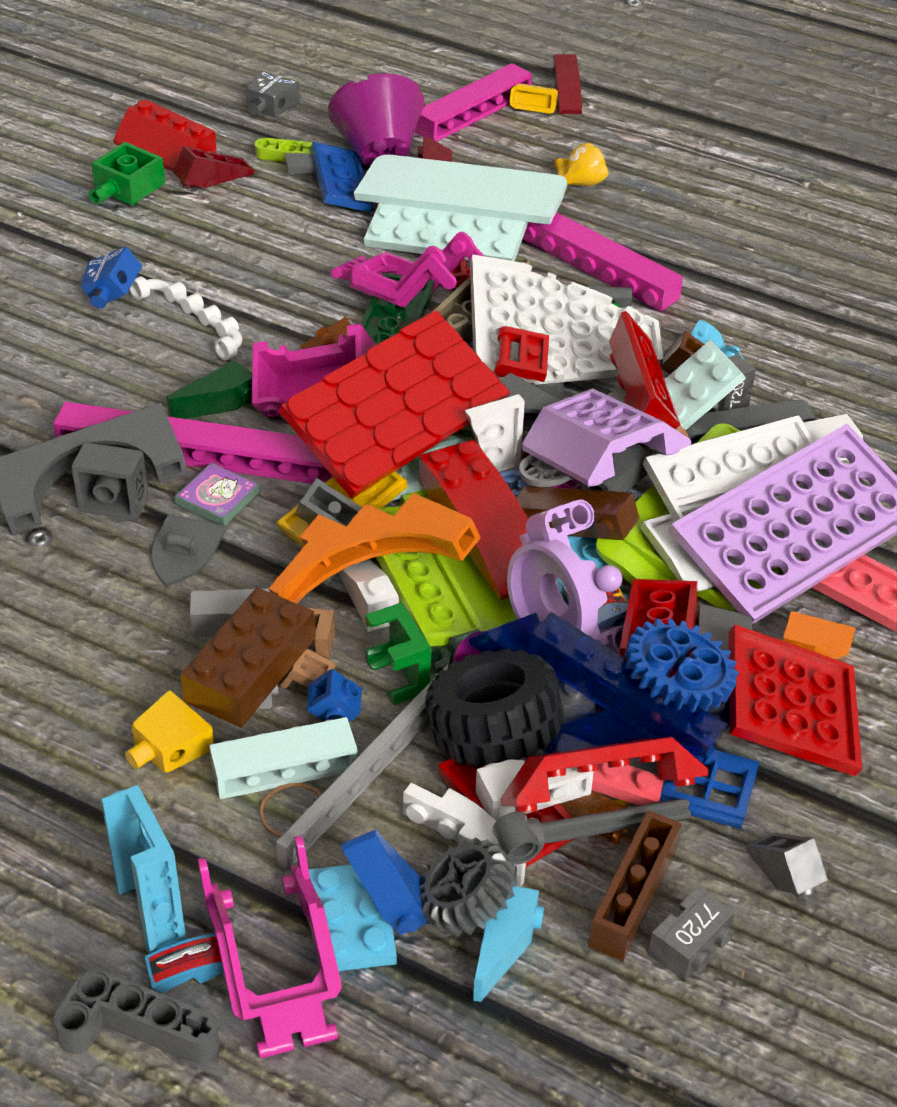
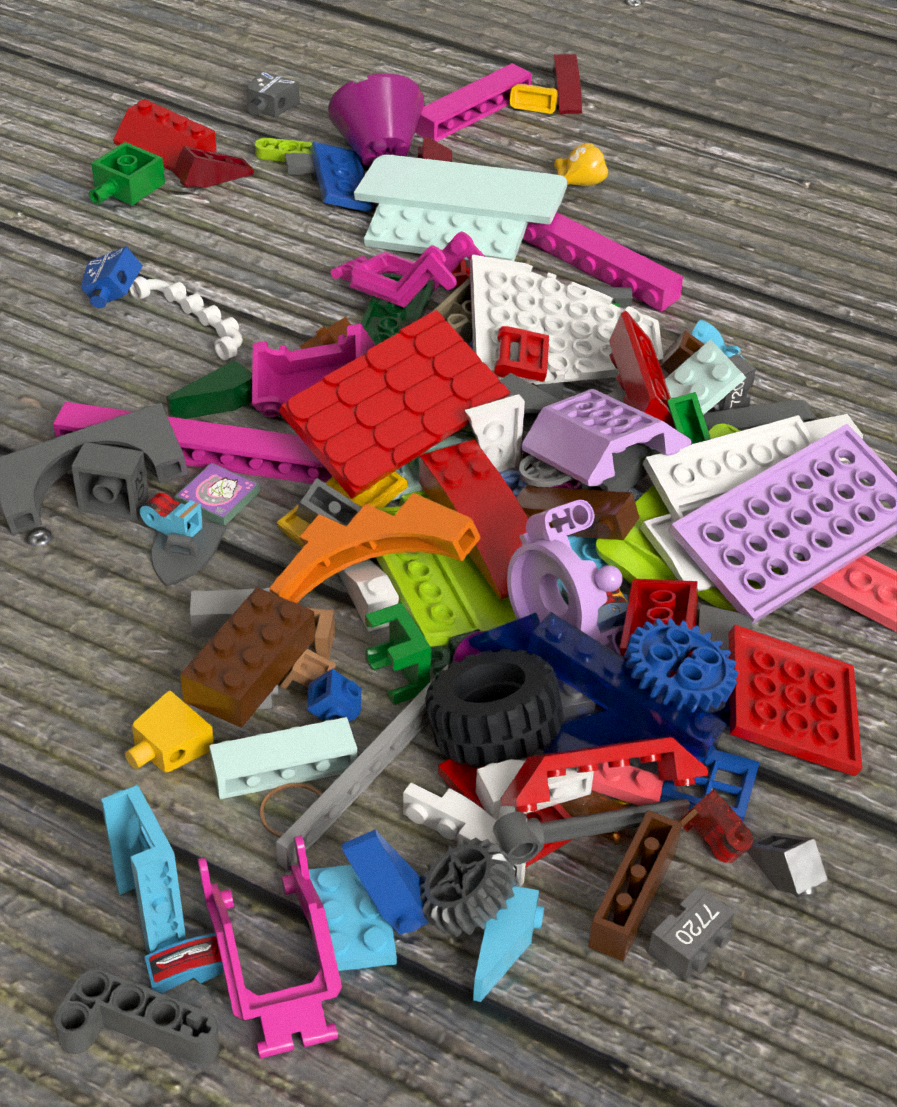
(172, 516): none -> medium azure leg
(689, 417): none -> green slope
(719, 827): none -> clear red leg
(819, 635): orange slope -> none

